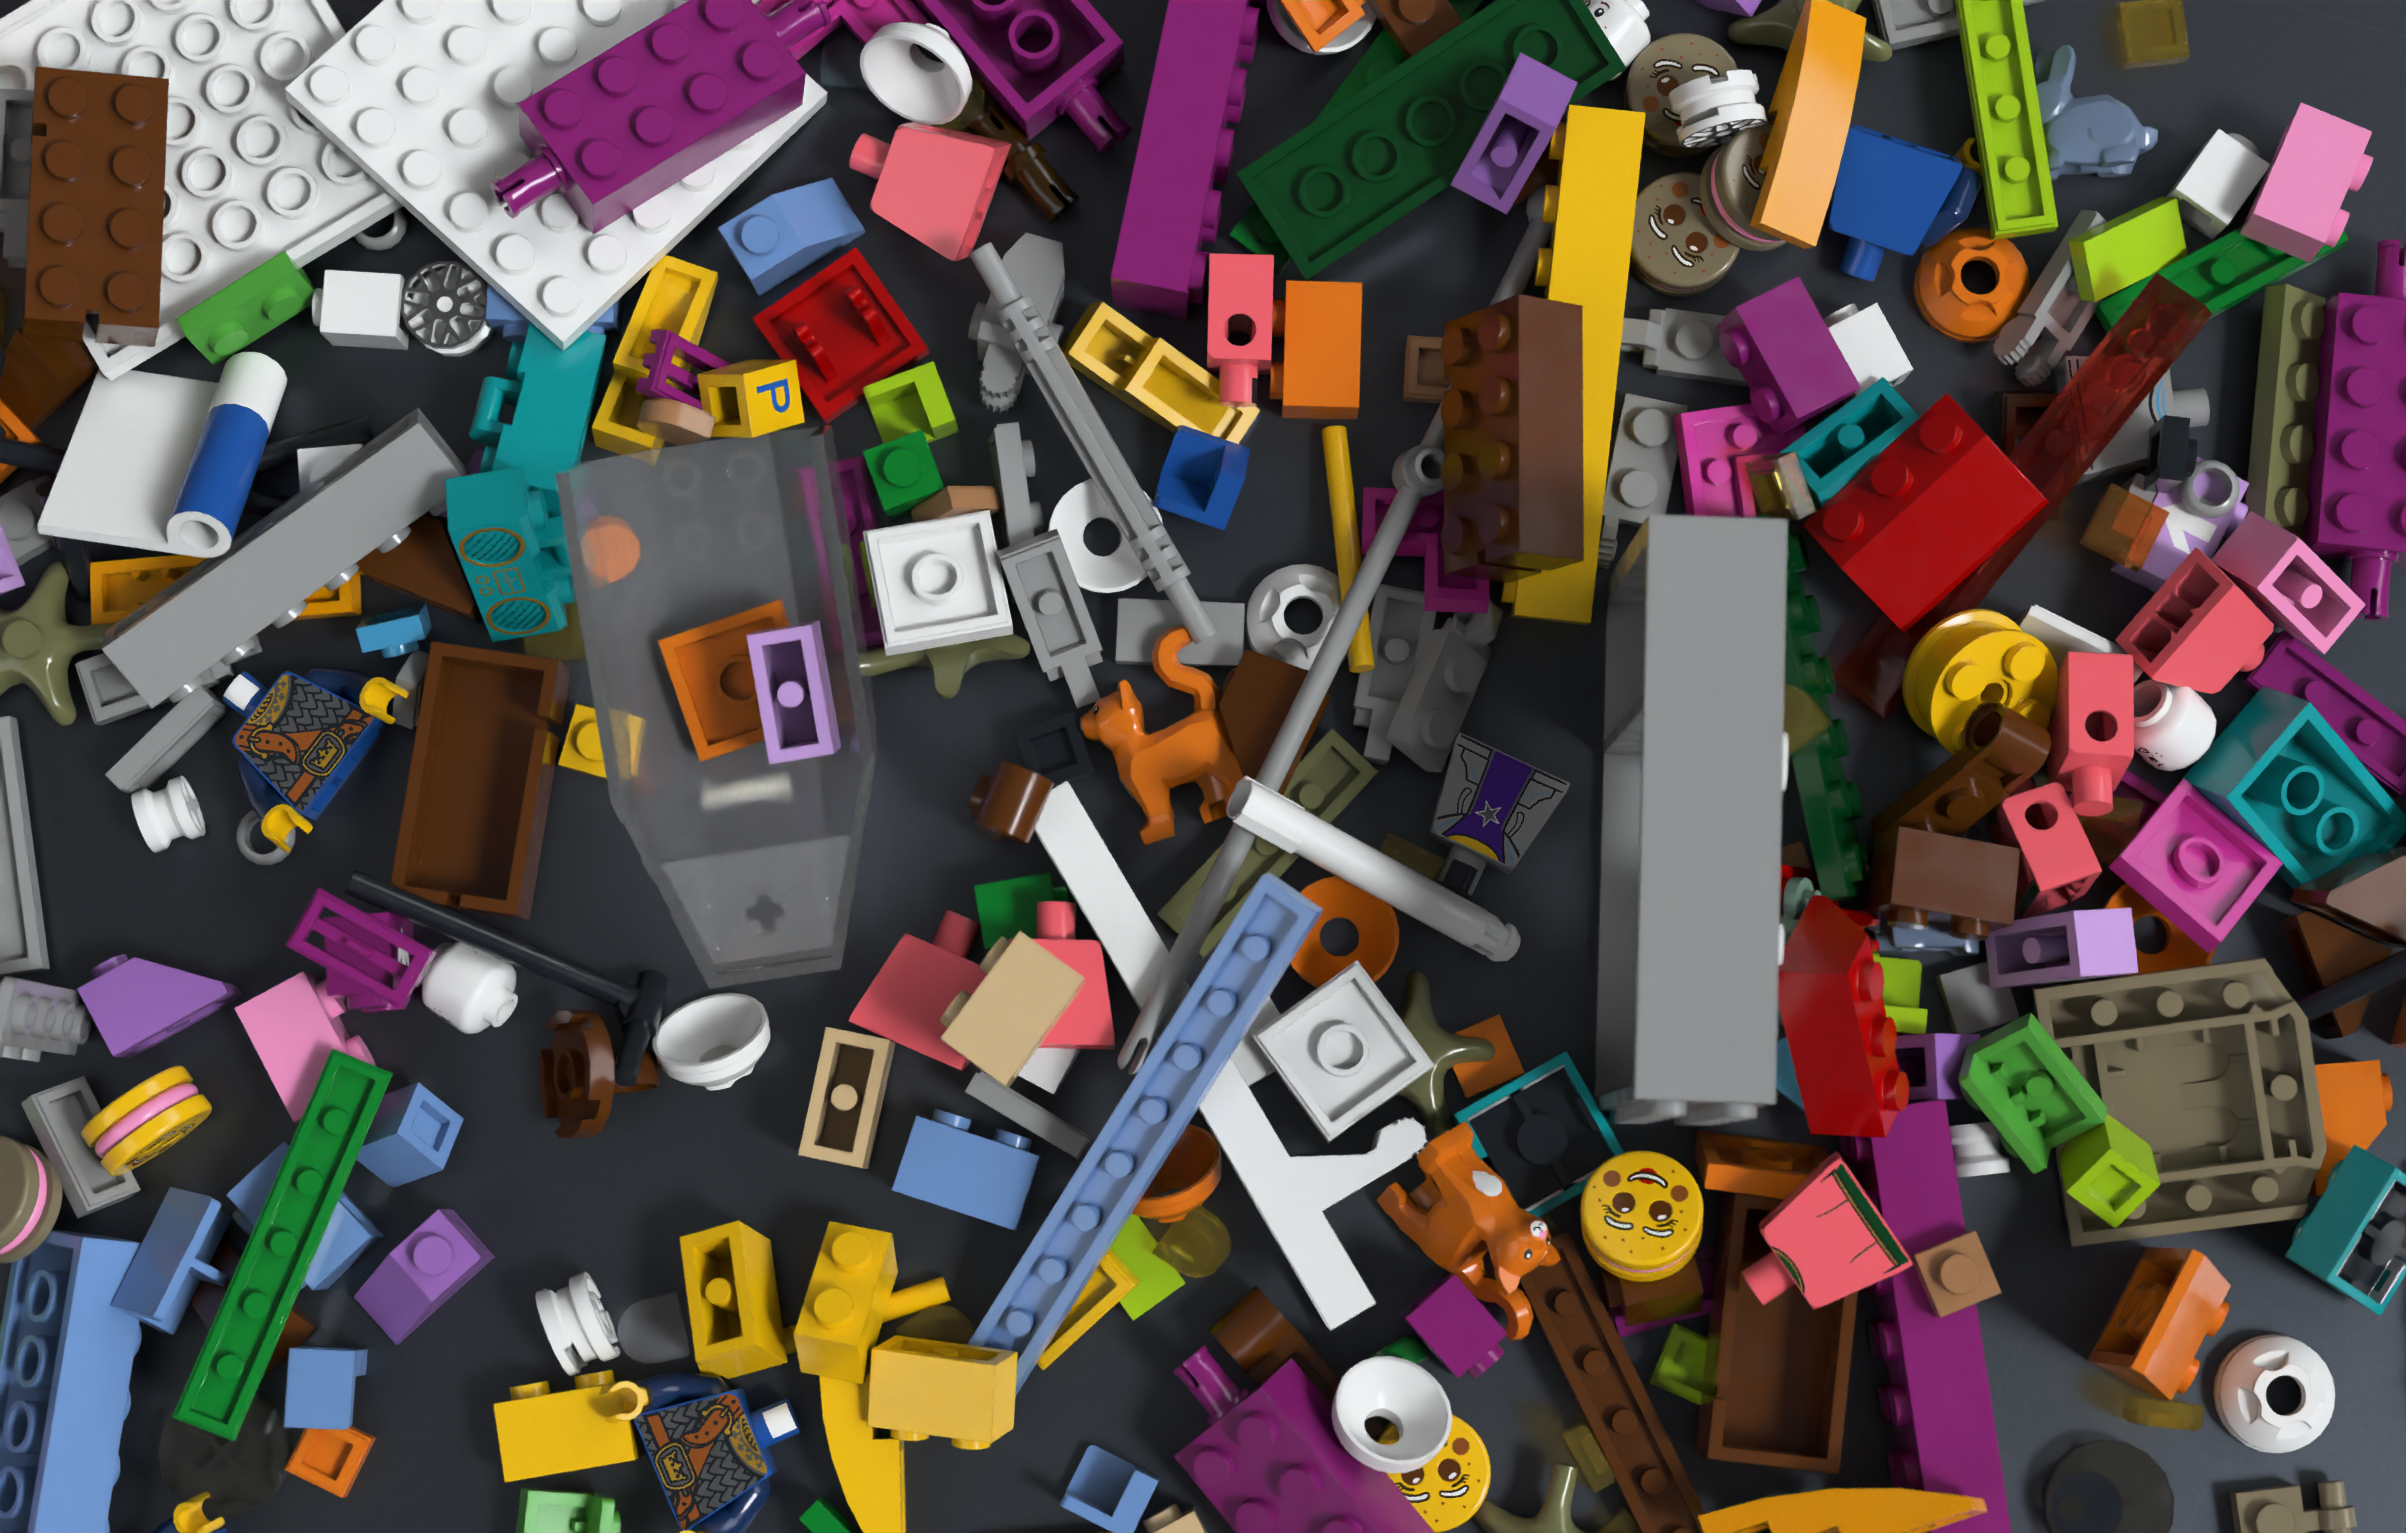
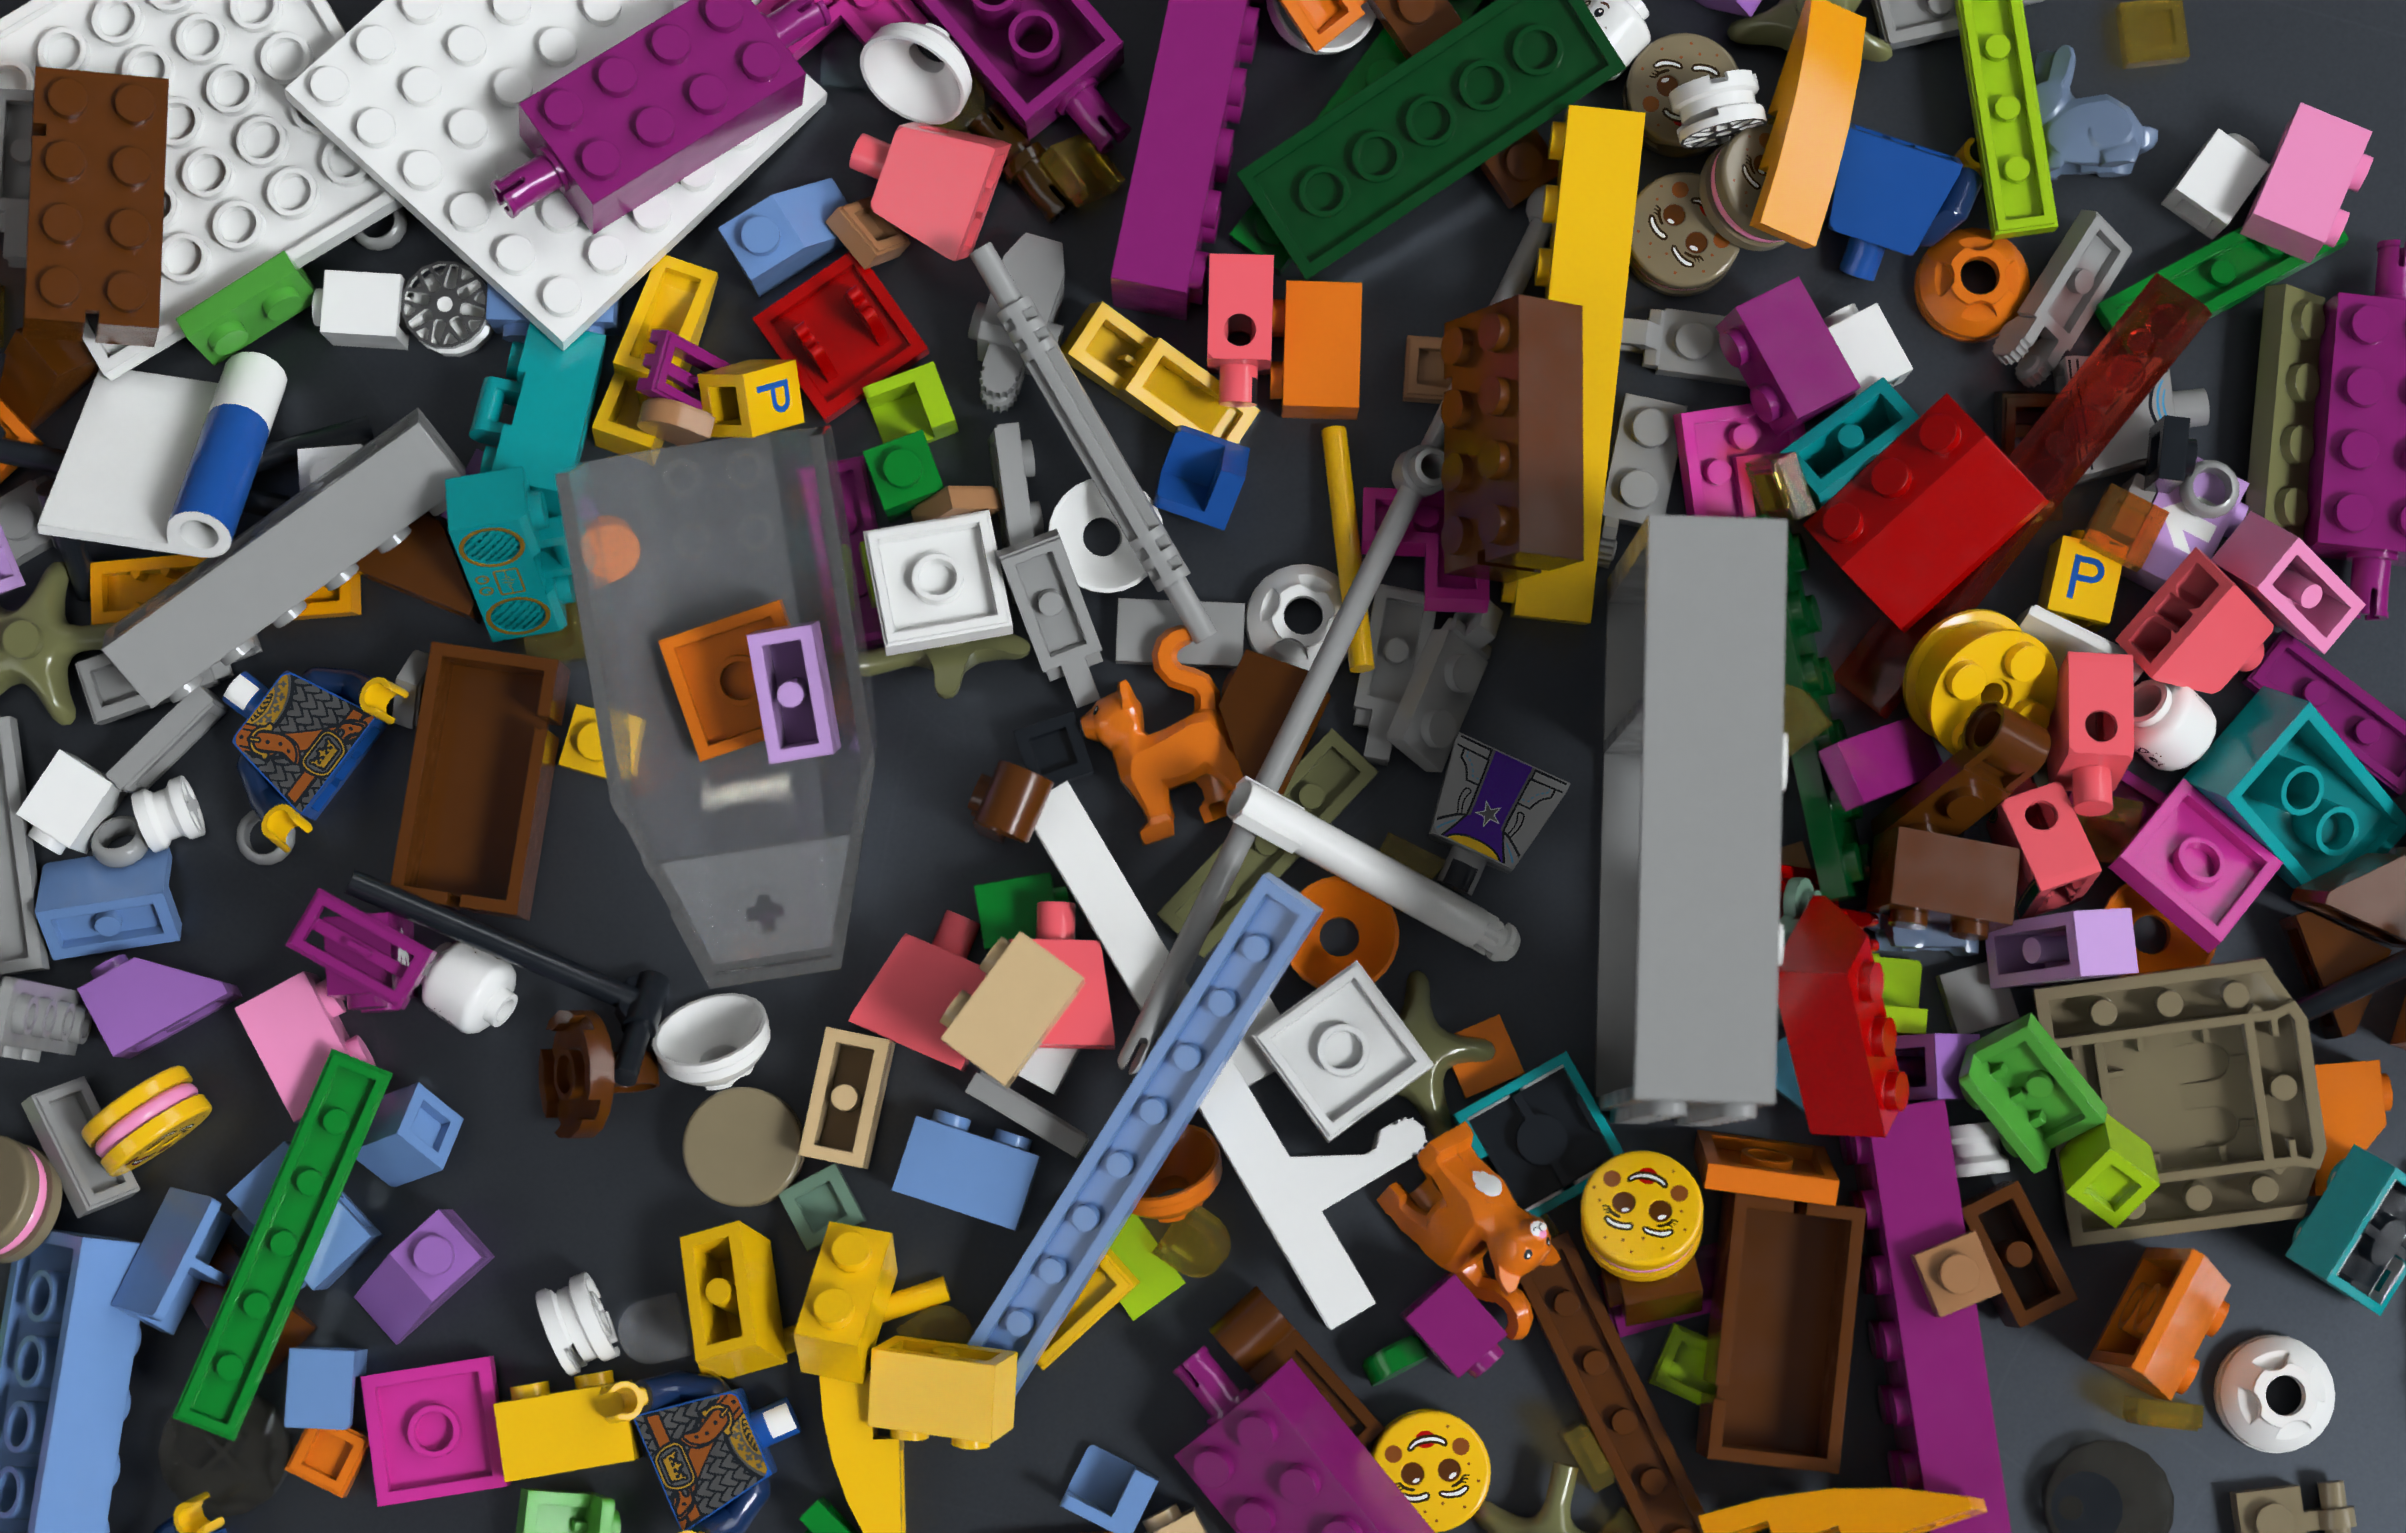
(69, 804): none -> white brick
(106, 909): none -> medium blue panel
(120, 856): none -> light grey piece
(394, 631): dark azure plate -> none
(433, 1430): none -> dark pink plate
(743, 1147): none -> dark tan head
(820, 1200): none -> sand green plate
(866, 234): none -> medium nougat tile
(1081, 170): none -> clear yellow tile
(1402, 1395): white piece -> none
(1514, 133): medium lavender slope -> none
(1825, 1240): coral torso -> none
(1879, 762): none -> magenta tile
(2018, 1254): none -> reddish brown brick
(2079, 583): none -> yellow brick
(2127, 248): lime tile -> none

